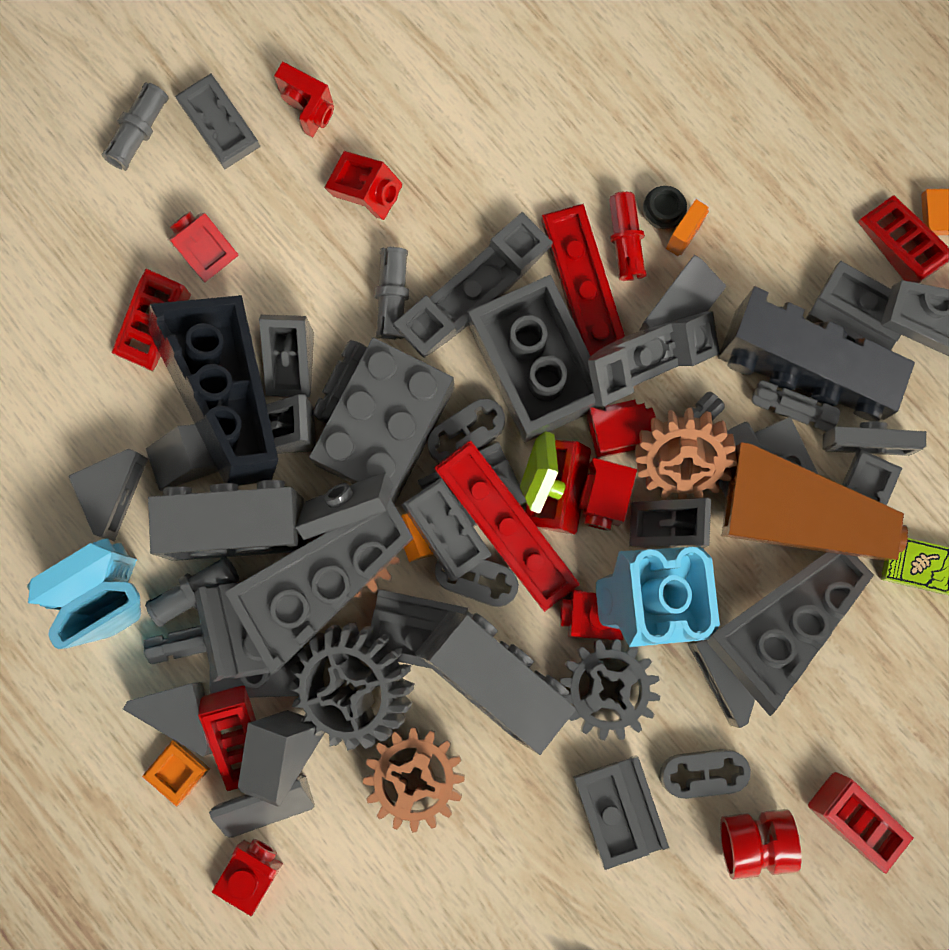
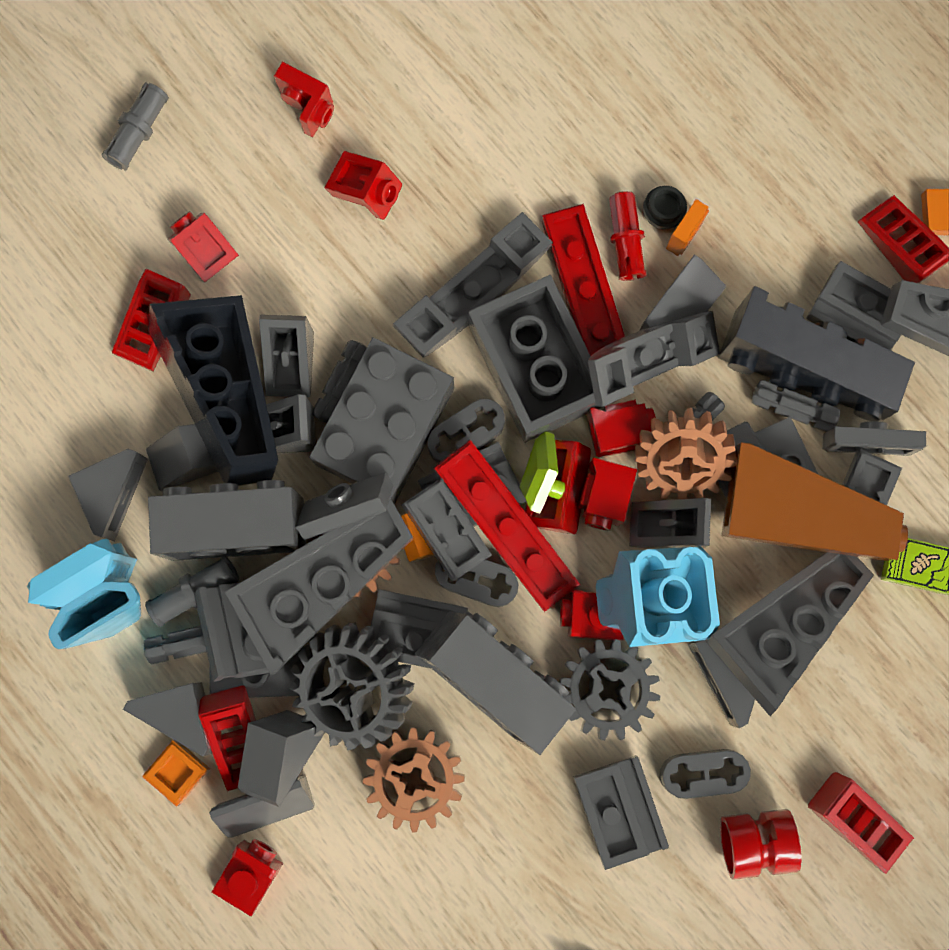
(217, 121): dark grey plate -> none
(391, 291): dark grey pin -> none

